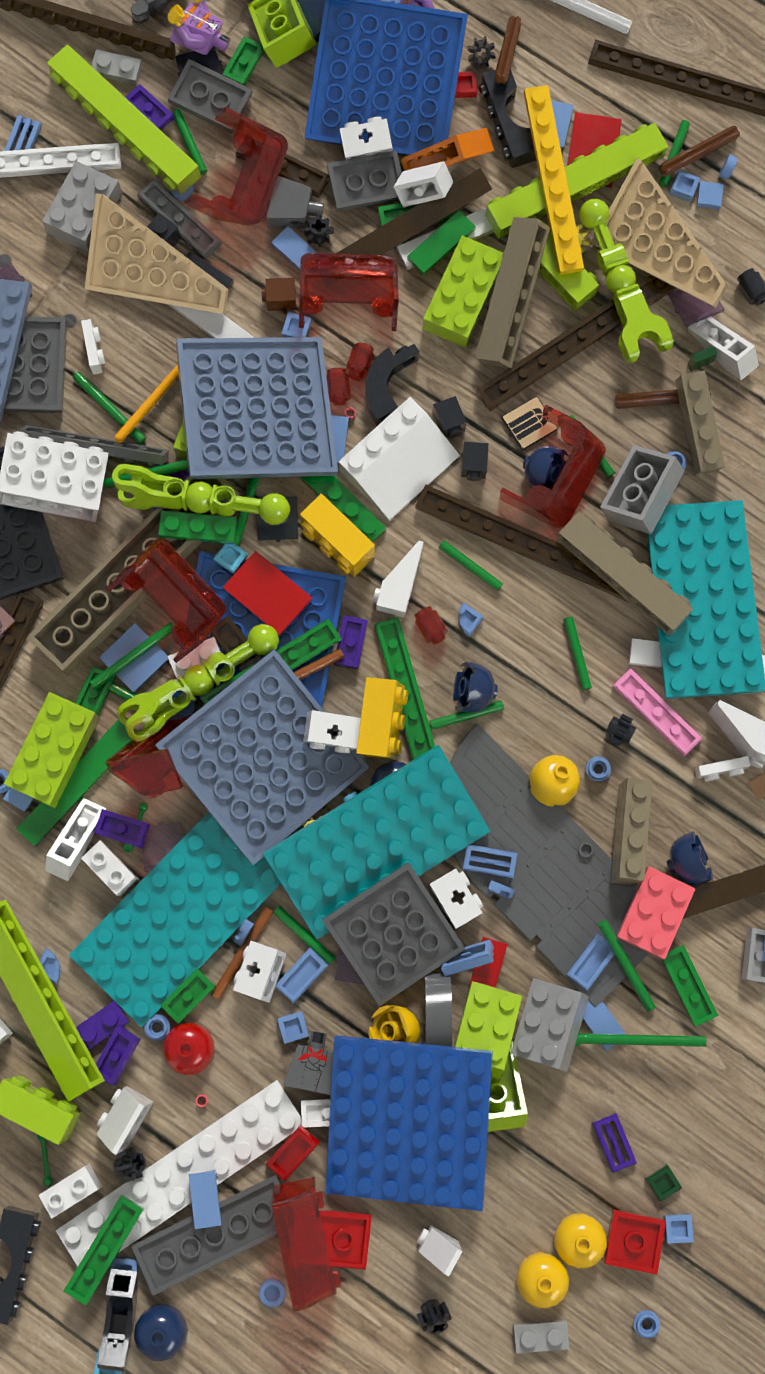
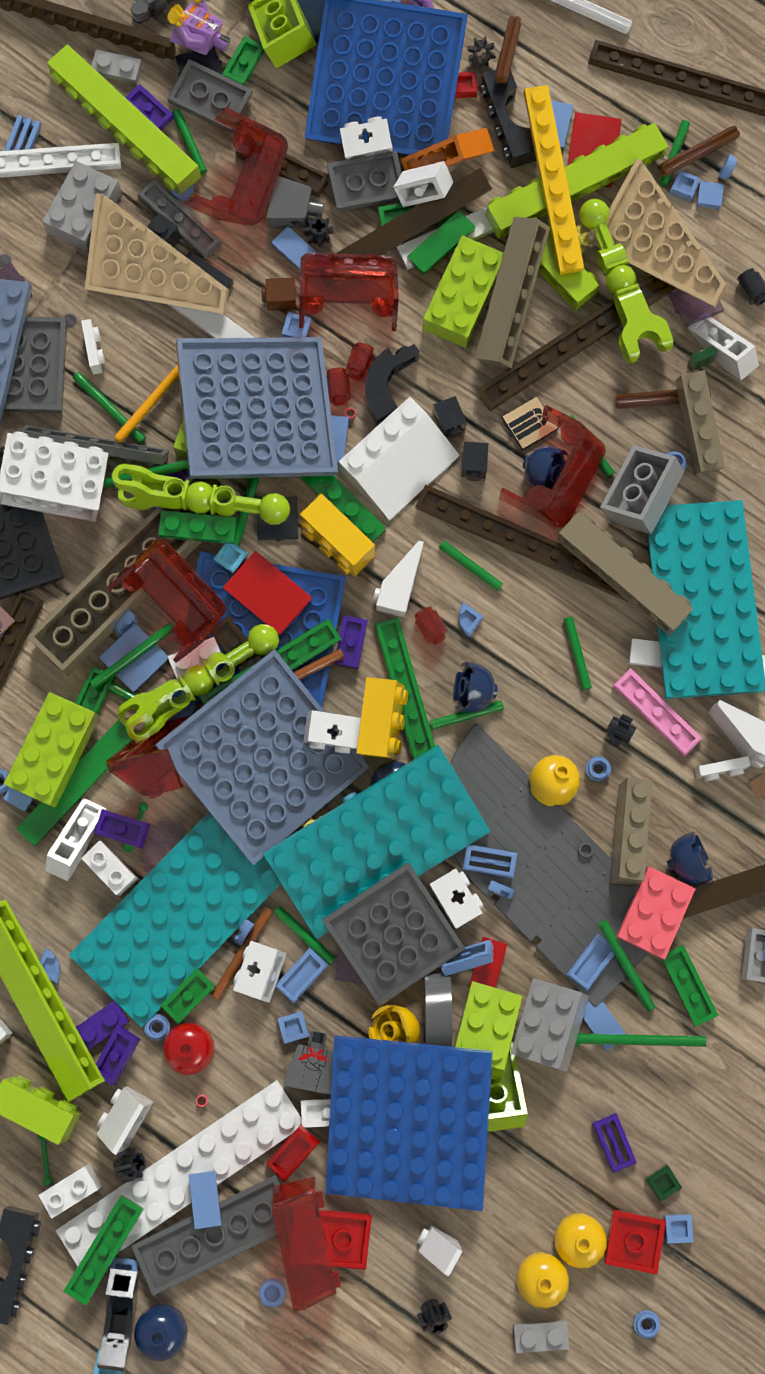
(125, 623): none -> medium blue tile

